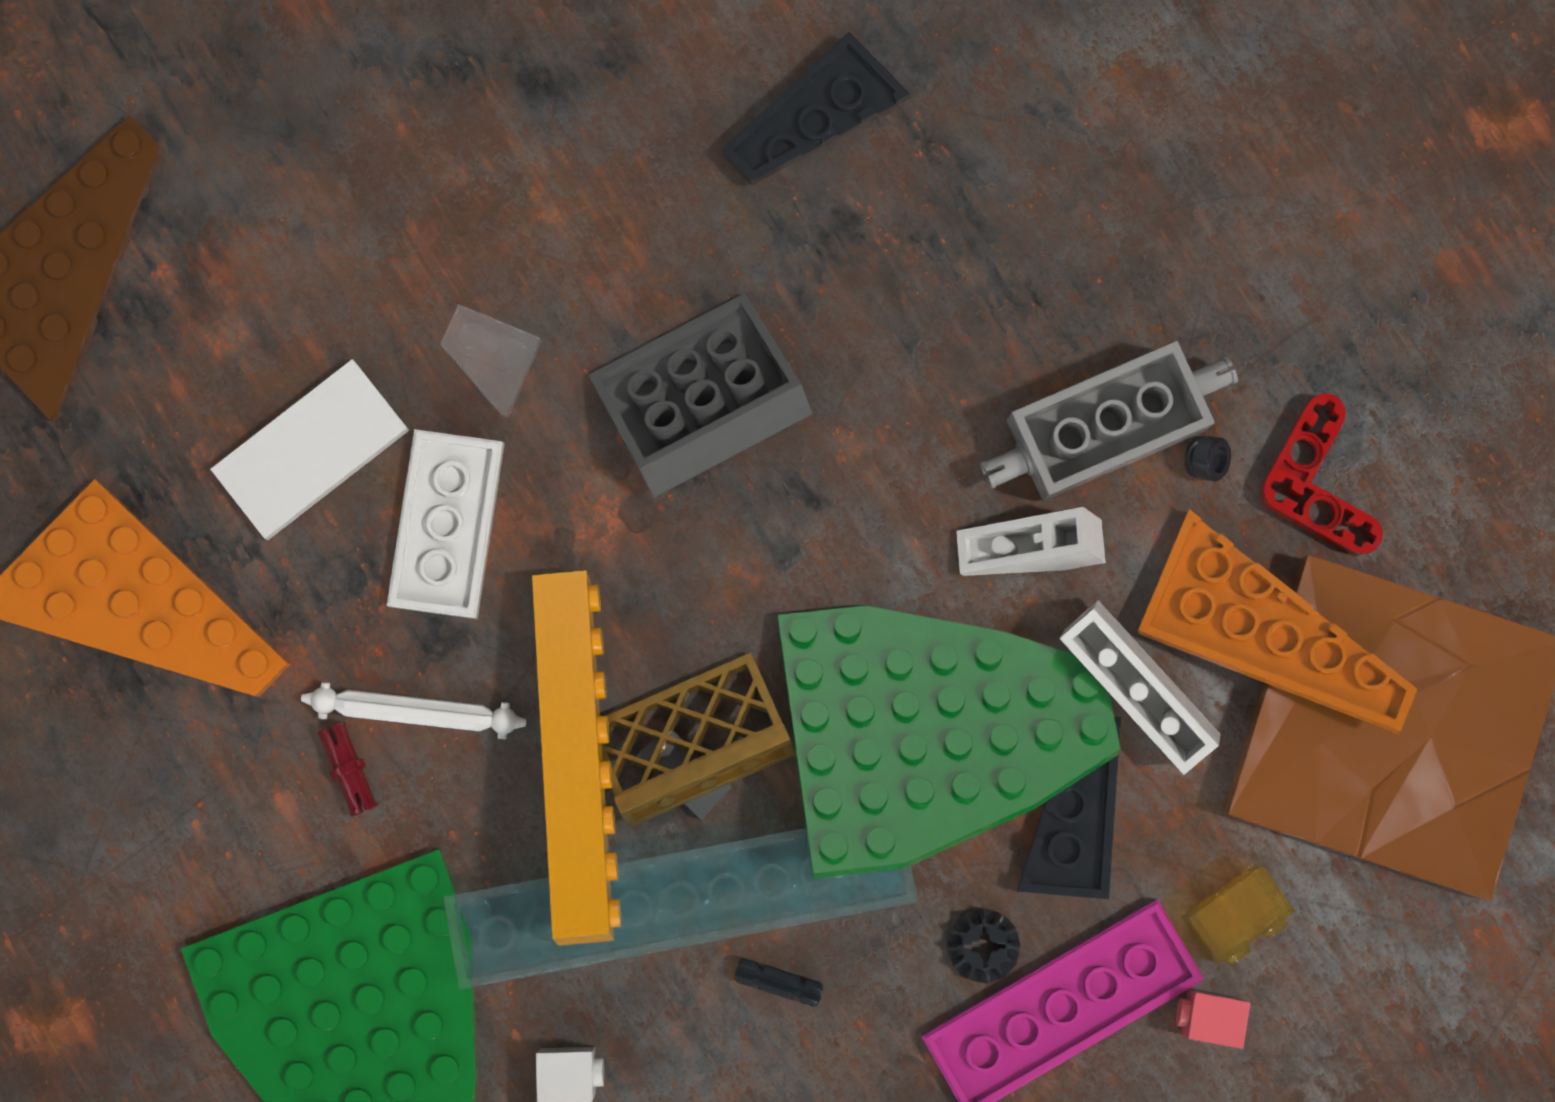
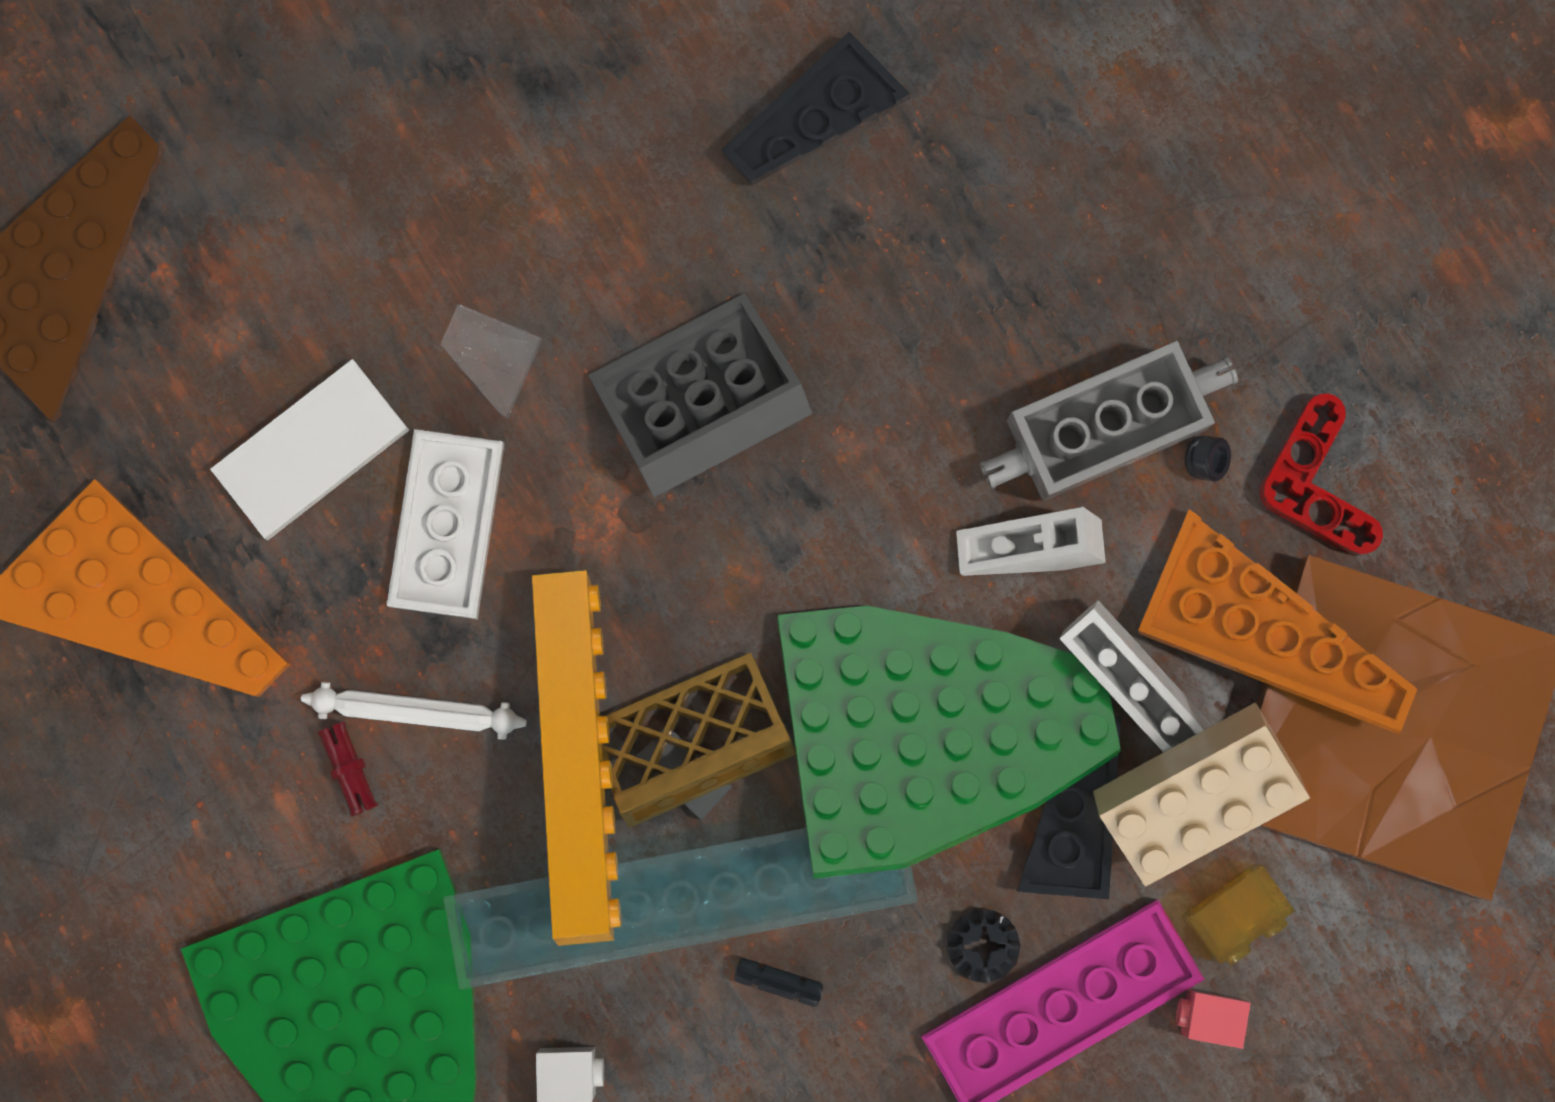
(1200, 795): none -> tan brick

